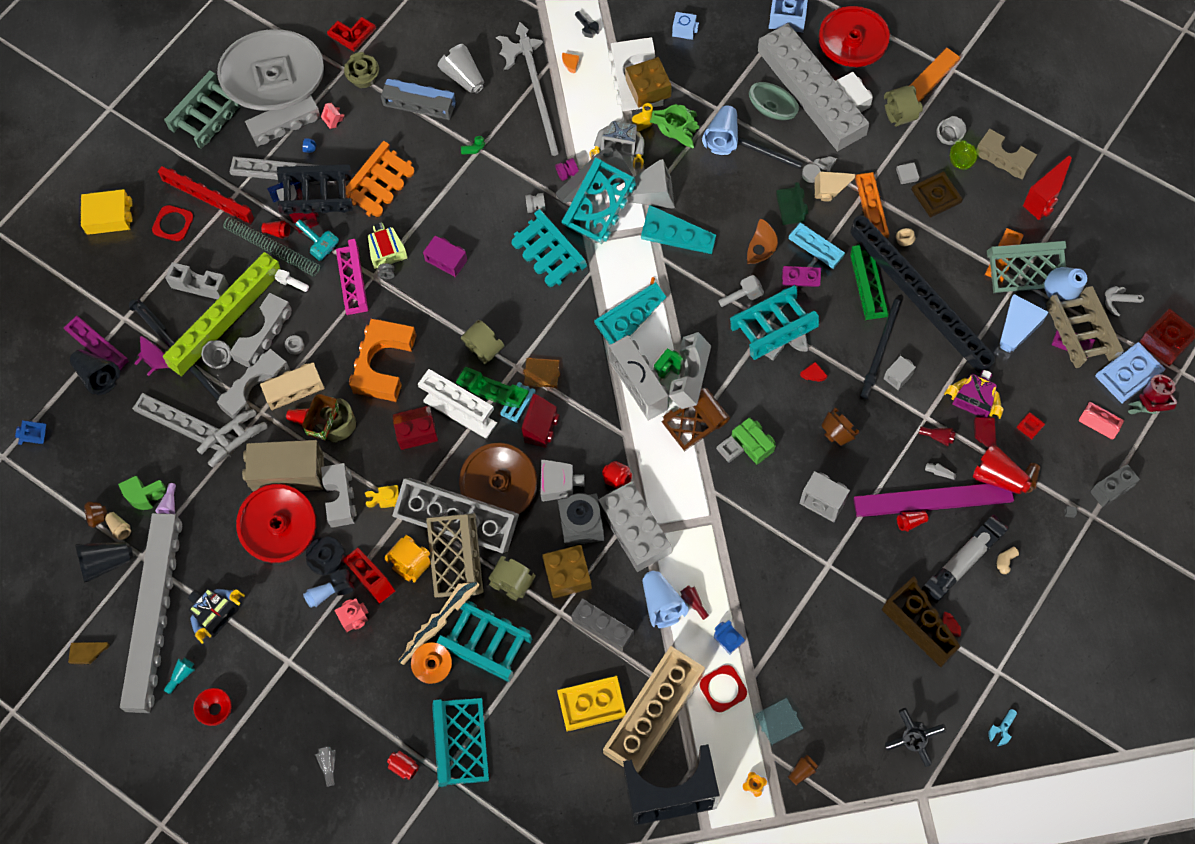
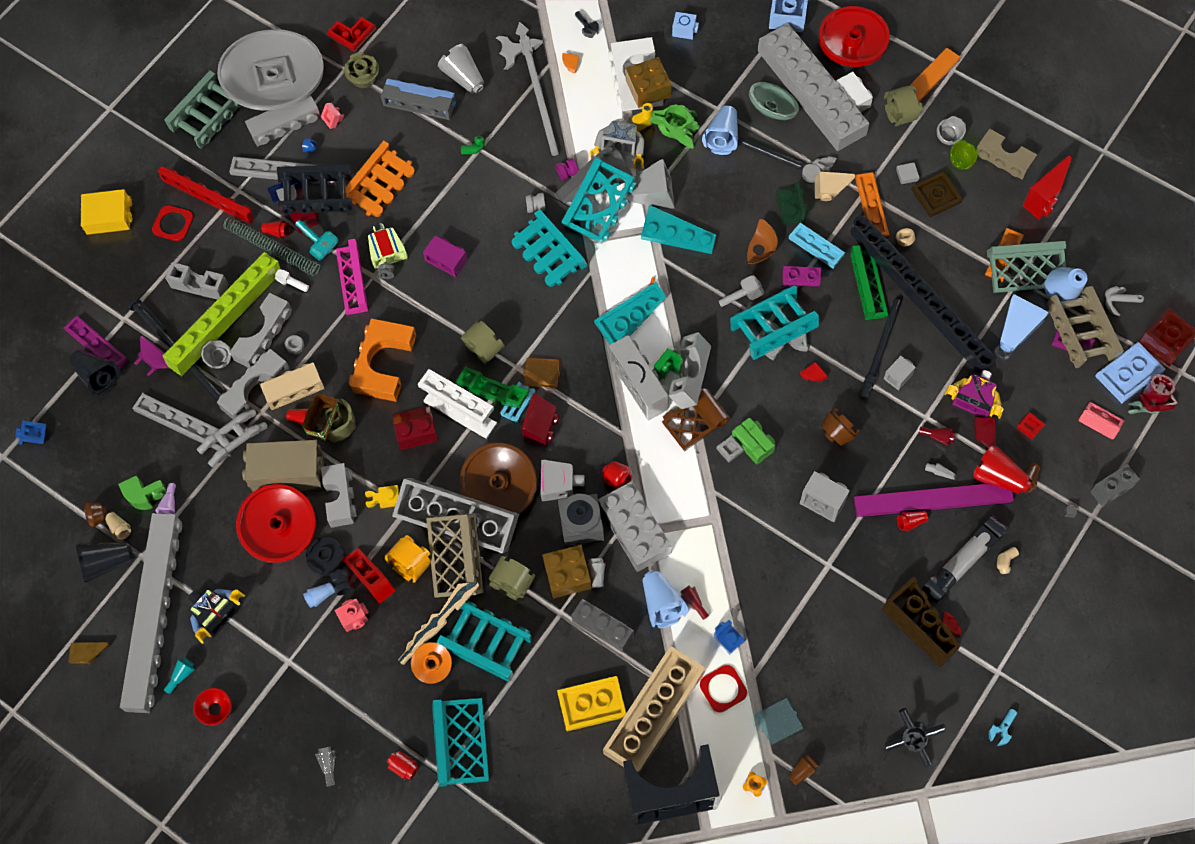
(596, 572): none -> light grey cone

